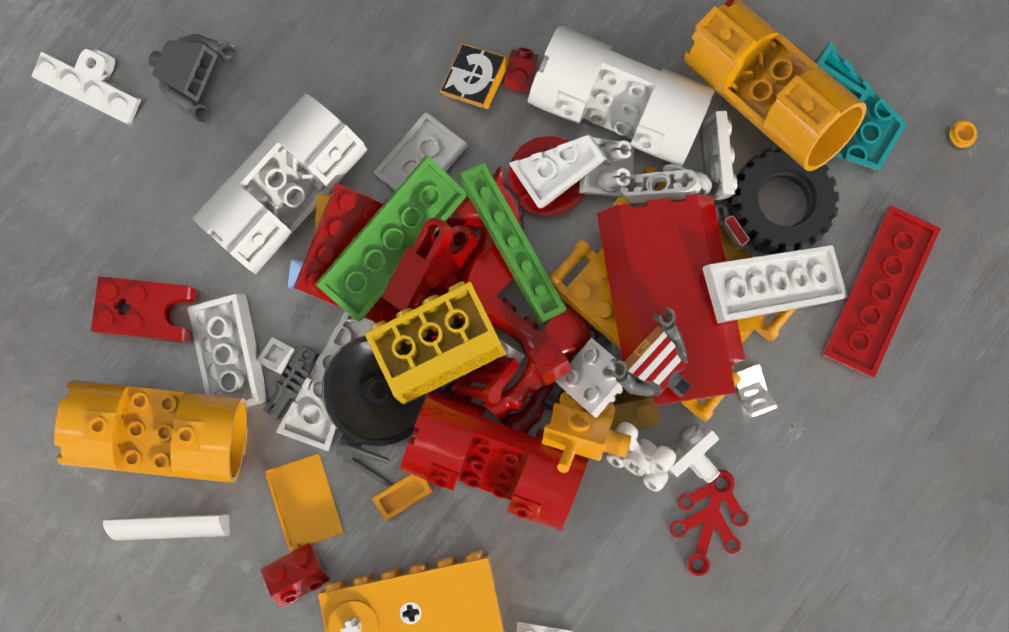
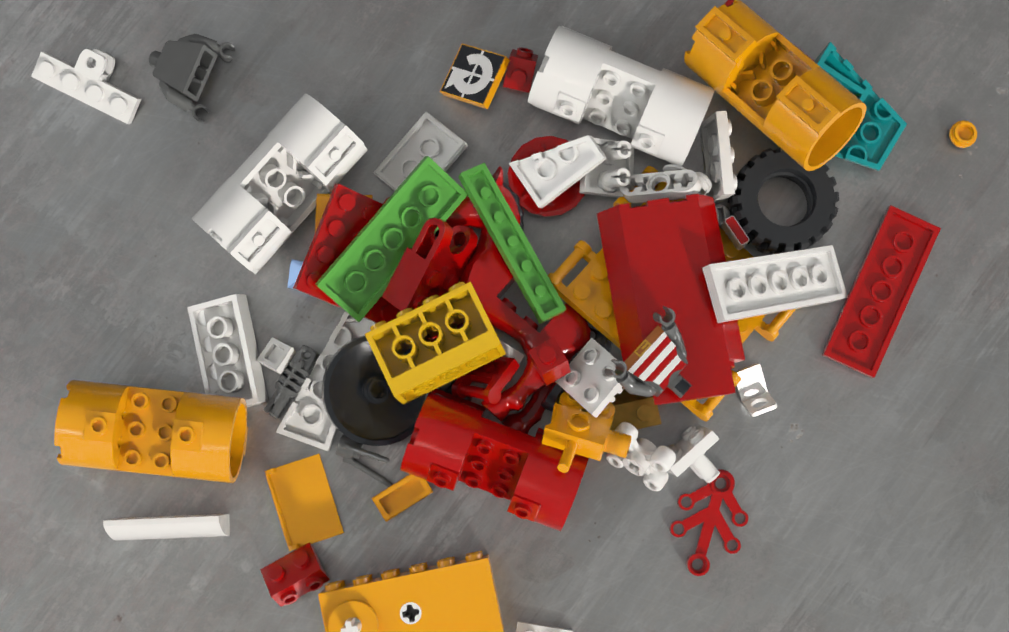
(148, 311): red brick -> none

